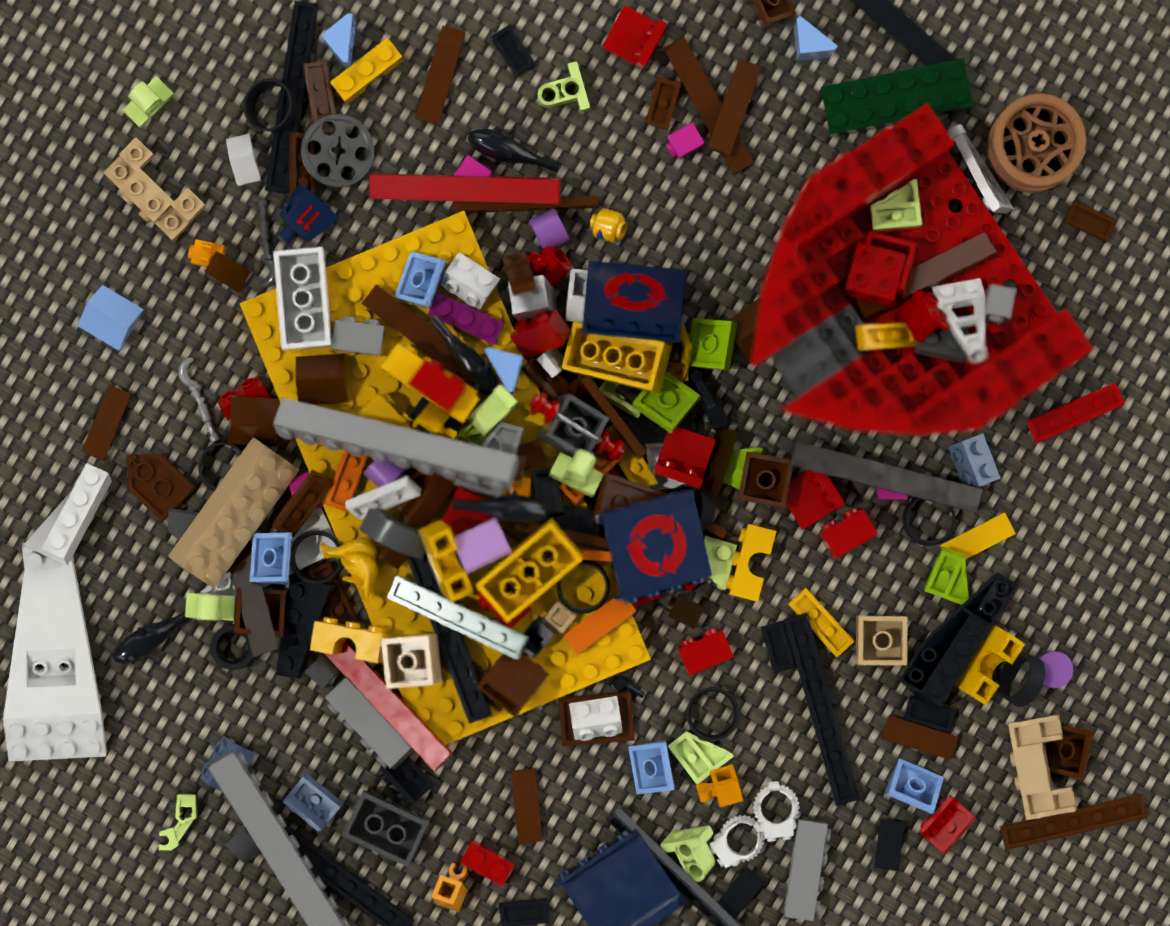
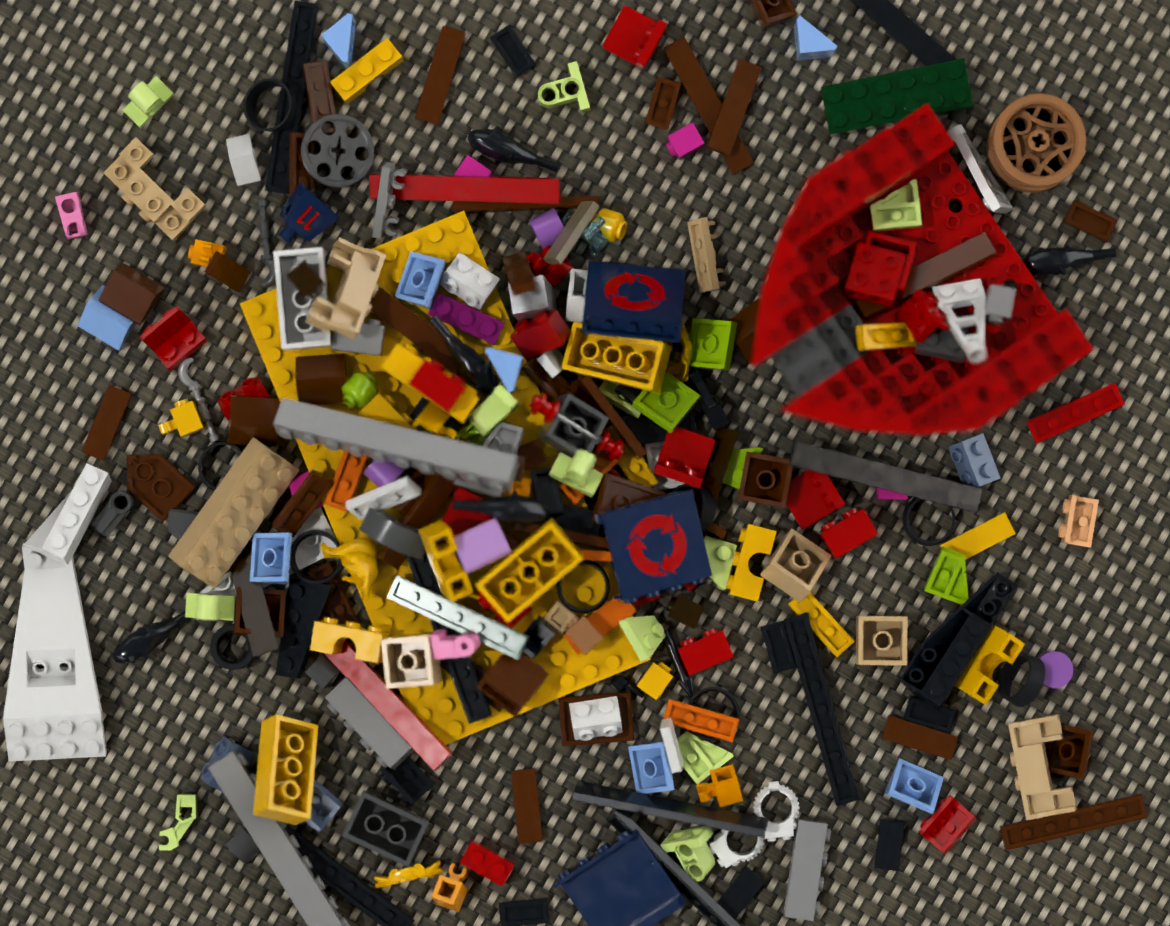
(71, 215): none -> bright pink leg
(112, 513): none -> dark grey piece
(131, 293): none -> reddish brown slope
(173, 338): none -> red bracket
(185, 419): none -> yellow brick
(285, 770): none -> yellow brick
(306, 280): none -> dark brown brick
(354, 292): none -> tan bracket
(359, 390): none -> lime head
(386, 200): none -> light grey plate
(407, 874): none -> yellow piece
(453, 645): none -> bright pink leg
(571, 232): none -> dark tan tile
(583, 633): none -> medium nougat brick
(590, 234): none -> clear light blue piece
(644, 634): none -> yellowish green wing
(655, 679): none -> yellow brick
(670, 809): none -> black tile
(671, 745): none -> white tile
(686, 683): none -> black piece
(701, 720): none -> orange tile
(704, 255): none -> tan plate
(795, 565): none -> tan brick
(1062, 259): none -> black piece
(1079, 521): none -> light nougat bracket

